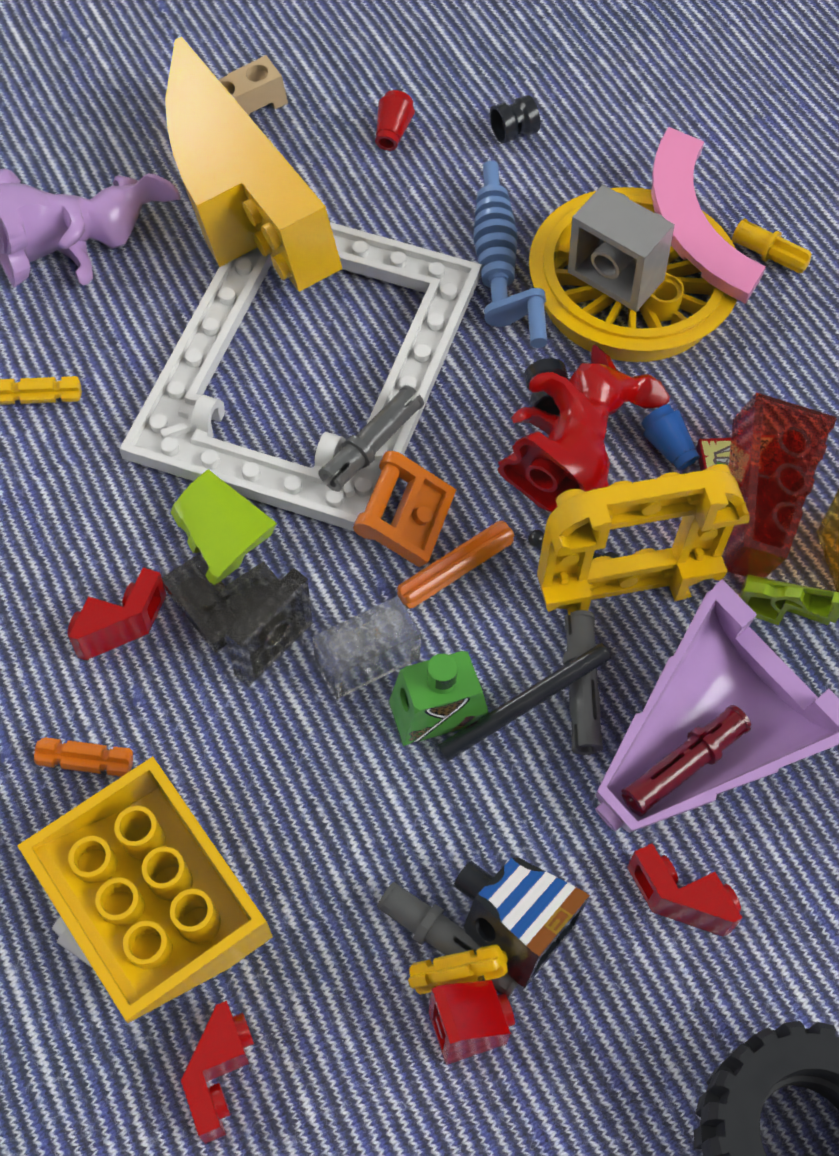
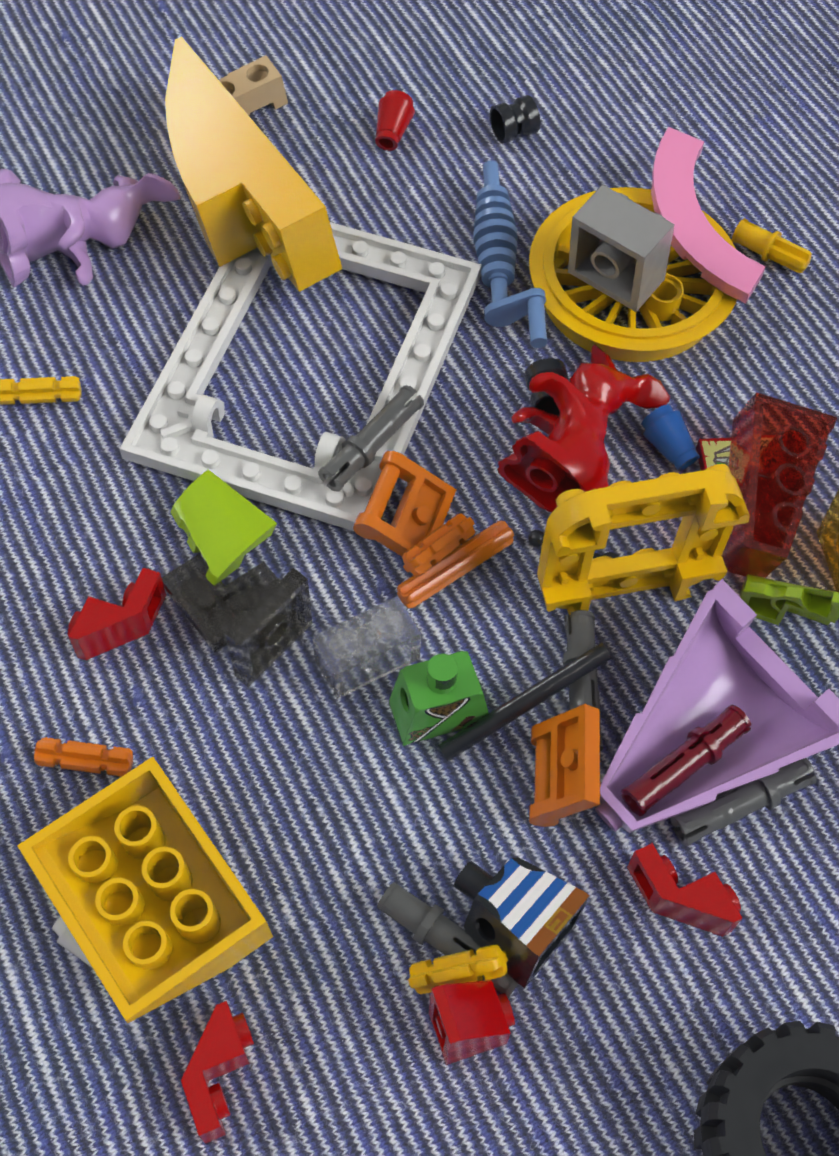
(438, 544): none -> orange axle
(566, 765): none -> orange plate
(742, 801): none -> dark grey pin

